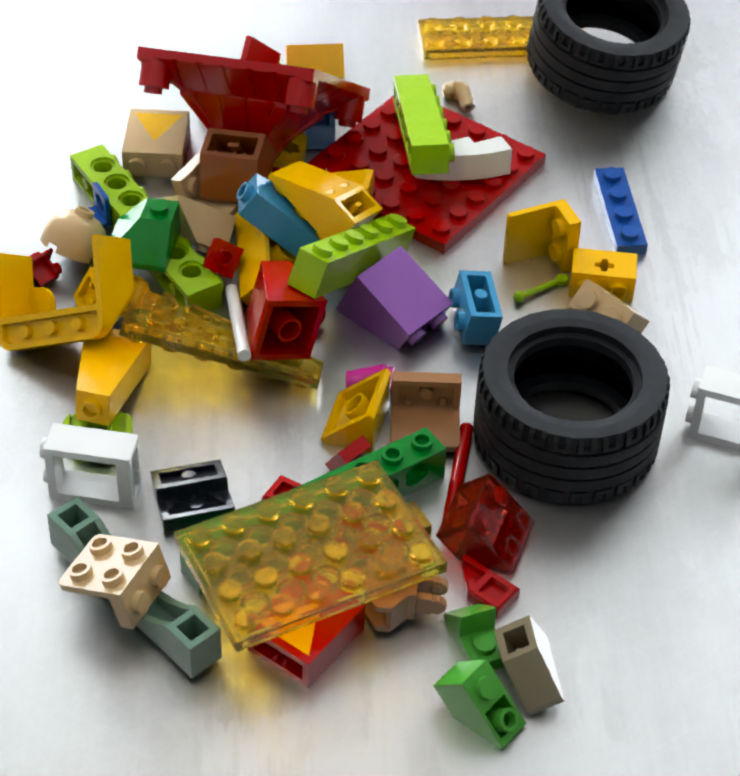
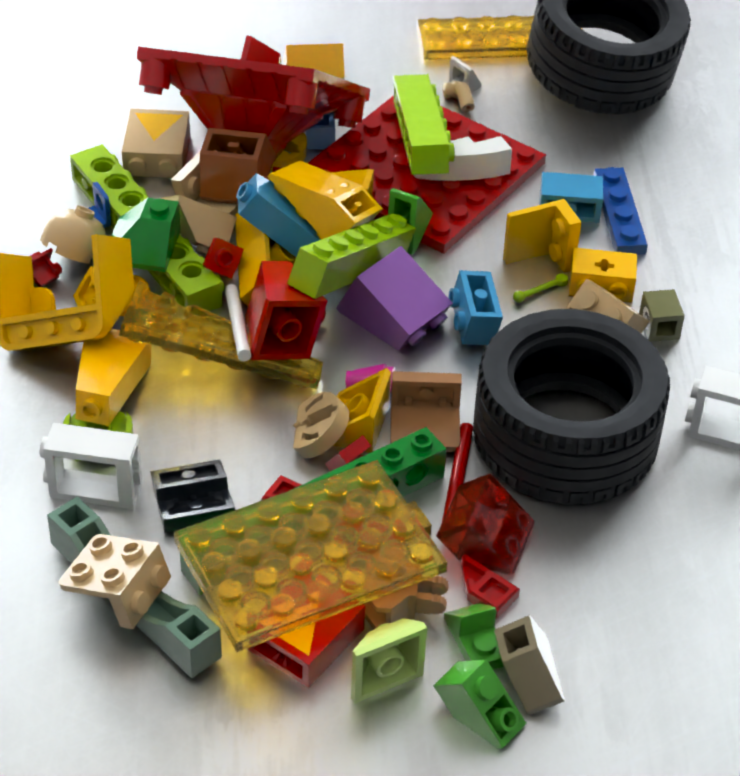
(319, 424): none -> tan piece
(388, 658): none -> yellowish green slope
(414, 211): none -> bright green slope
(461, 72): none -> white slope
(581, 192): none -> dark azure brick
(664, 313): none -> olive brick

